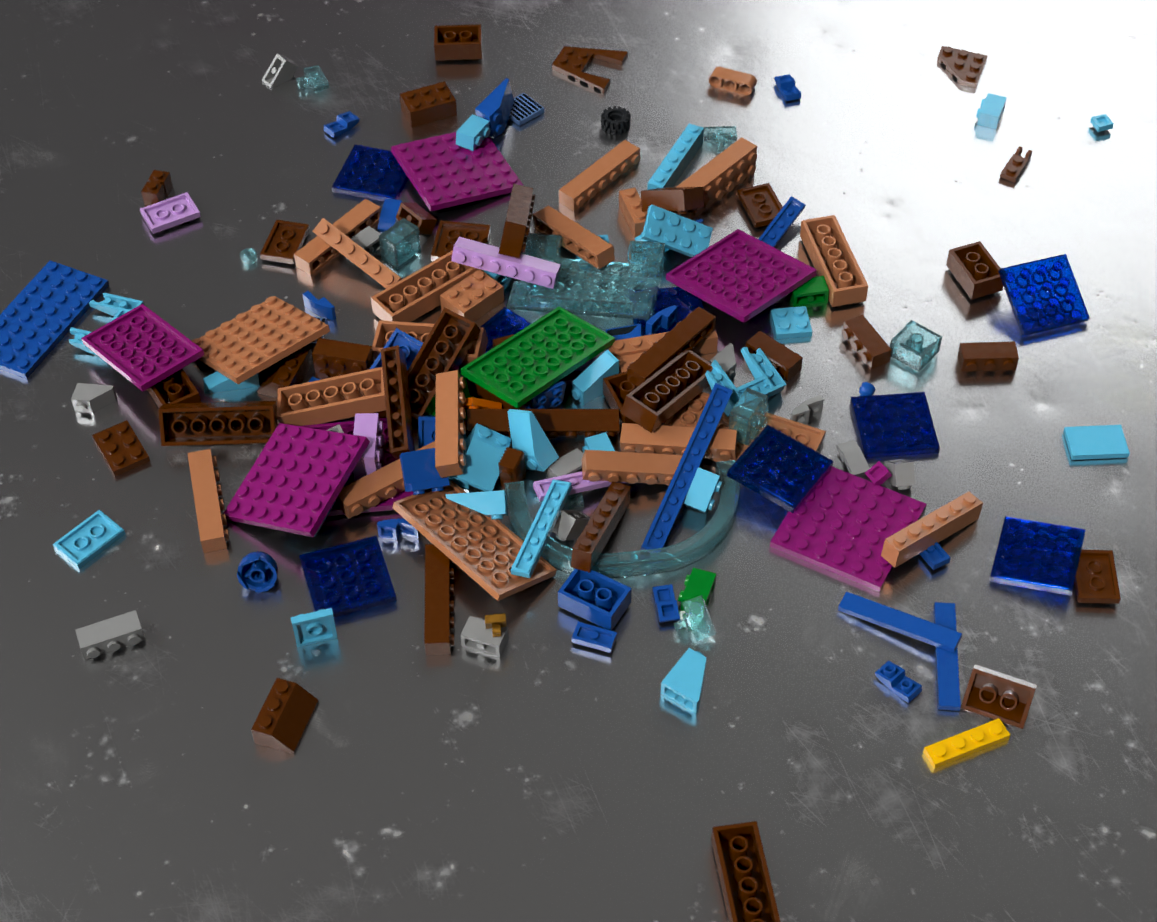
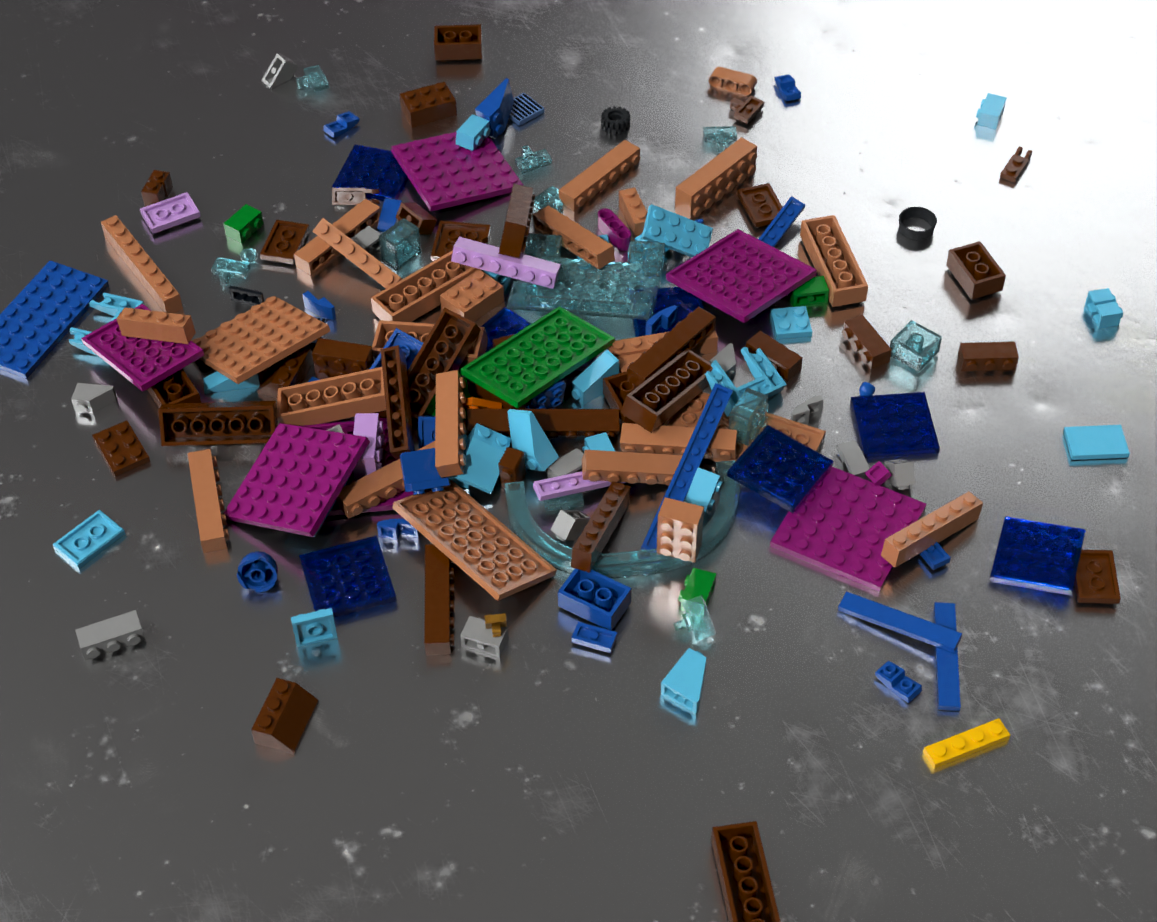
(141, 265): none -> nougat brick
(156, 325): none -> nougat brick
(230, 269): none -> clear light blue hinge
(243, 223): none -> green brick
(246, 295): none -> black slope
(352, 196): none -> hinge
(488, 503): medium azure slope -> none
(532, 160): none -> clear light blue hinge
(541, 529): medium azure tile -> none
(548, 197): none -> clear light blue hinge
(575, 60): reddish brown wing -> none
(617, 232): none -> magenta beam
(625, 332): slope -> none
(665, 603): blue slope -> none
(674, 199): reddish brown brick -> none
(677, 158): medium azure brick -> none
(680, 529): none -> nougat brick
(746, 110): none -> reddish brown hinge
(917, 212): none -> black tyre
(963, 64): reddish brown plate -> none
(998, 696): reddish brown slope -> none
(1044, 294): clear blue plate -> none
(1101, 122): medium azure plate -> none
(1105, 307): none -> medium azure piece

